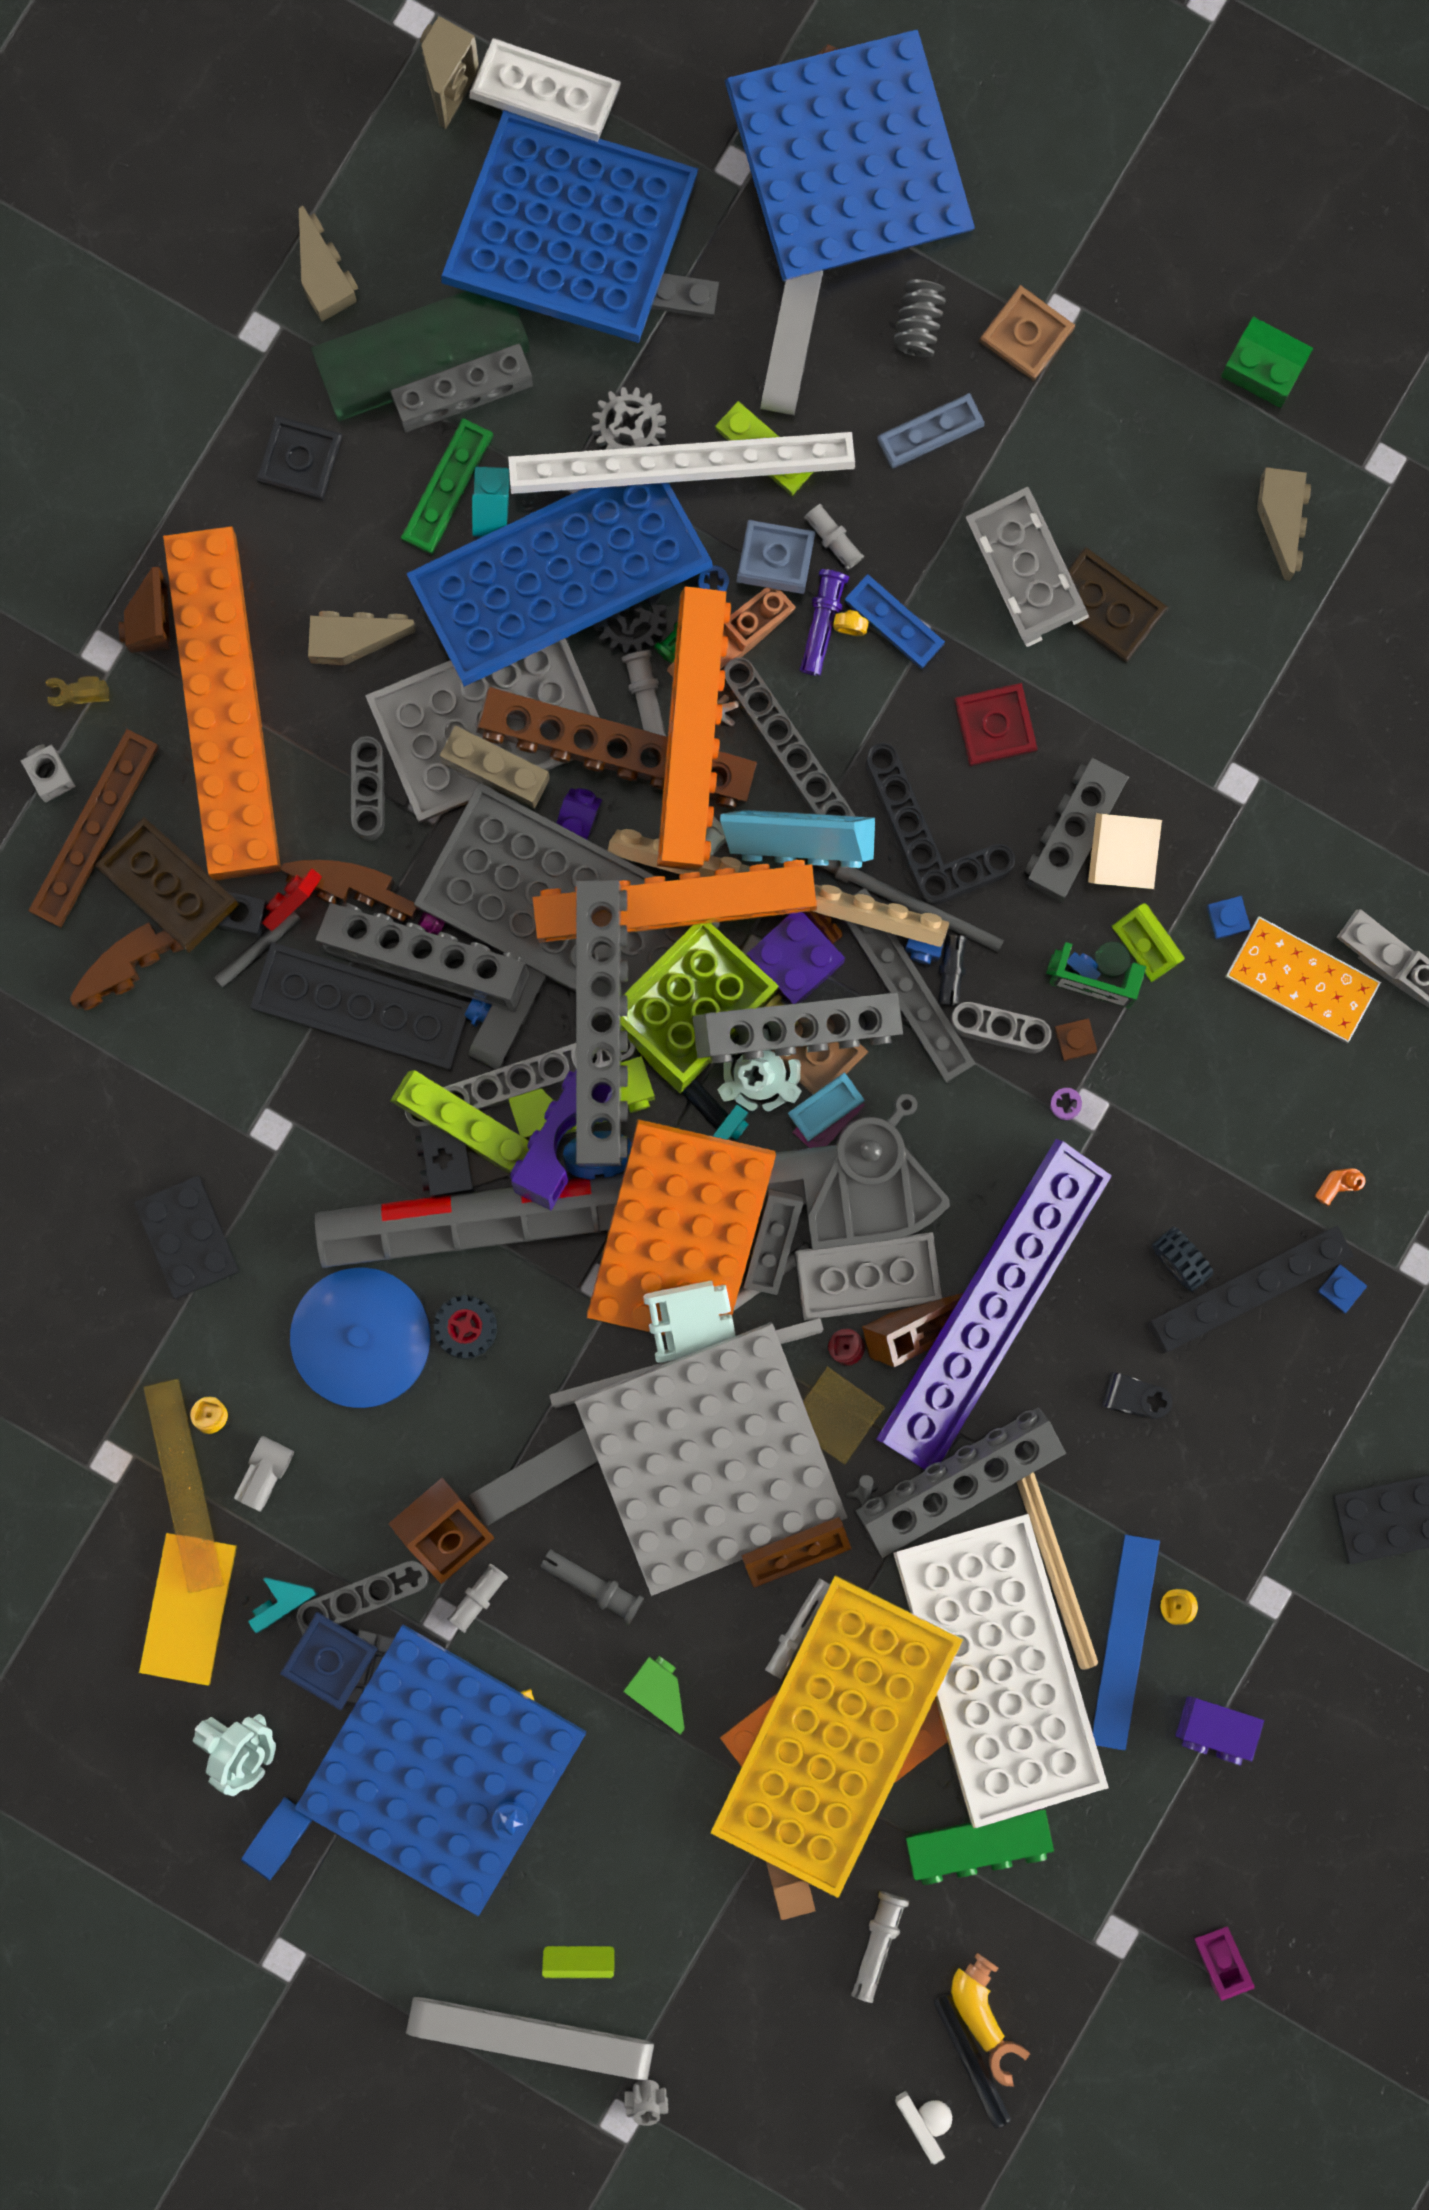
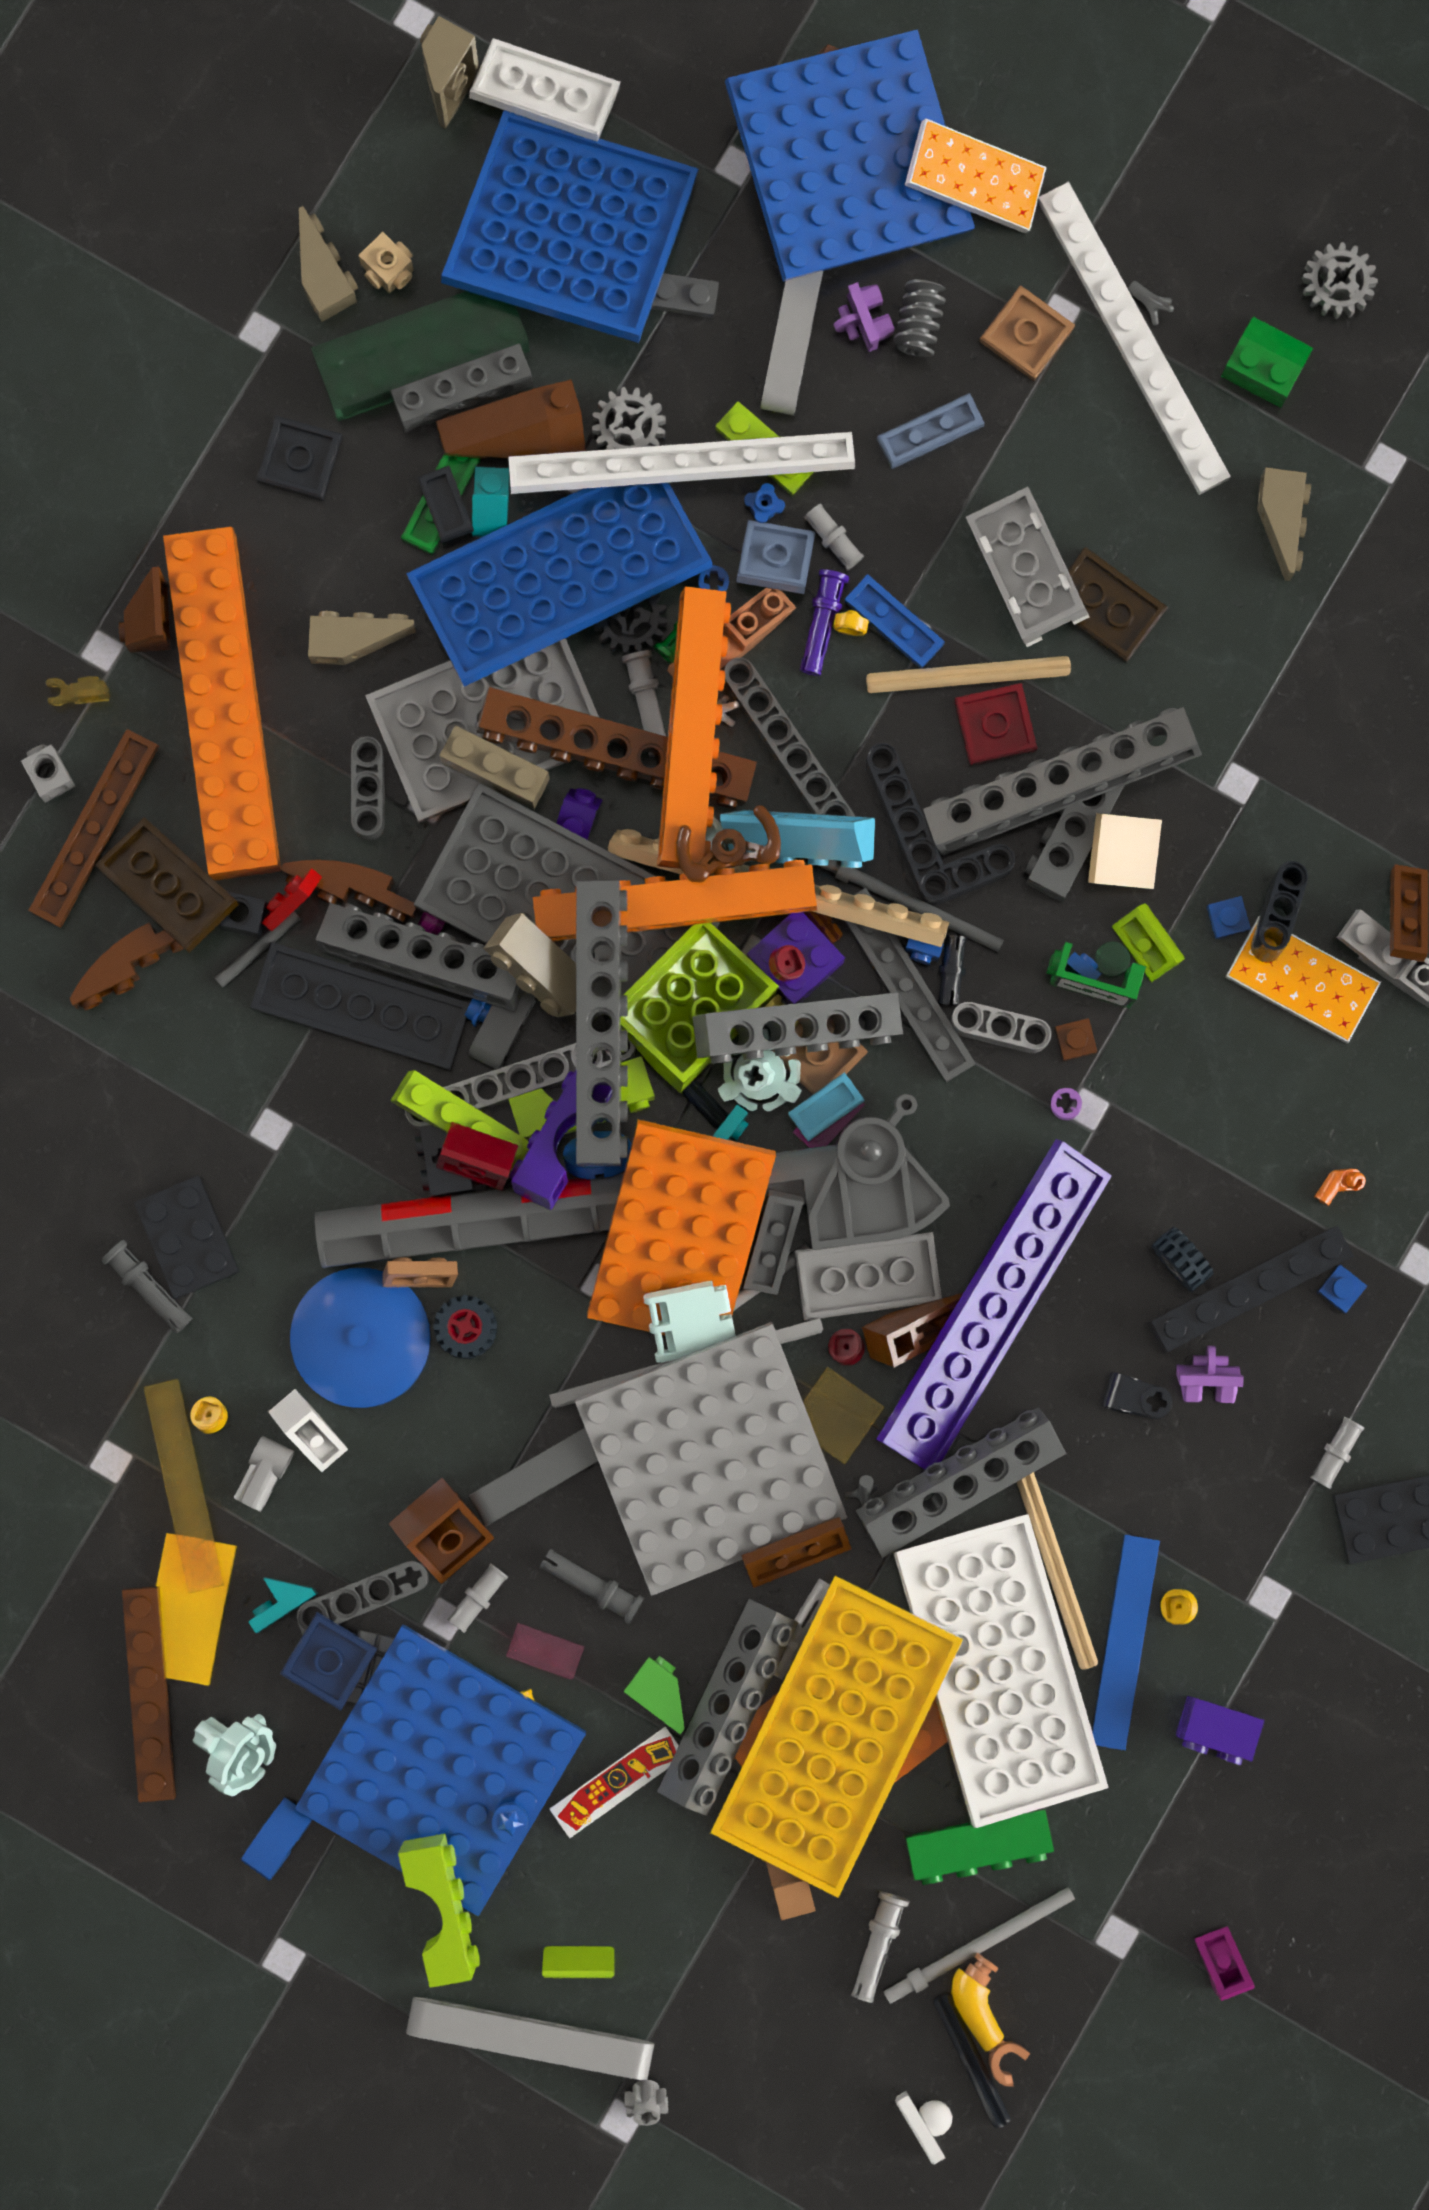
(136, 1275): none -> dark grey pin
(148, 1694): none -> reddish brown plate
(307, 1430): none -> white slope
(387, 263): none -> tan brick
(429, 1273): none -> medium nougat plate
(429, 1868): none -> lime arch
(445, 504): none -> black tile
(477, 1156): none -> dark red slope
(520, 425): none -> reddish brown wedge
(535, 964): none -> dark tan brick
(545, 1651): none -> clear pink plate
(615, 1782): none -> tile
(727, 1707): none -> dark grey brick
(729, 859): none -> reddish brown piece
(760, 512): none -> blue plate
(786, 963): none -> dark red tile
(871, 329): none -> medium lavender hips
(919, 1979): none -> light grey bar
(968, 674): none -> tan axle
(975, 176): none -> light orange tile
(1080, 785): none -> dark grey brick
(1133, 338): none -> white plate
(1150, 300): none -> dark grey bar
(1209, 1371): none -> medium lavender hips
(1286, 898): none -> black beam
(1337, 1452): none -> light grey pin
(1347, 291): none -> light grey gear
(1409, 913): none -> reddish brown plate

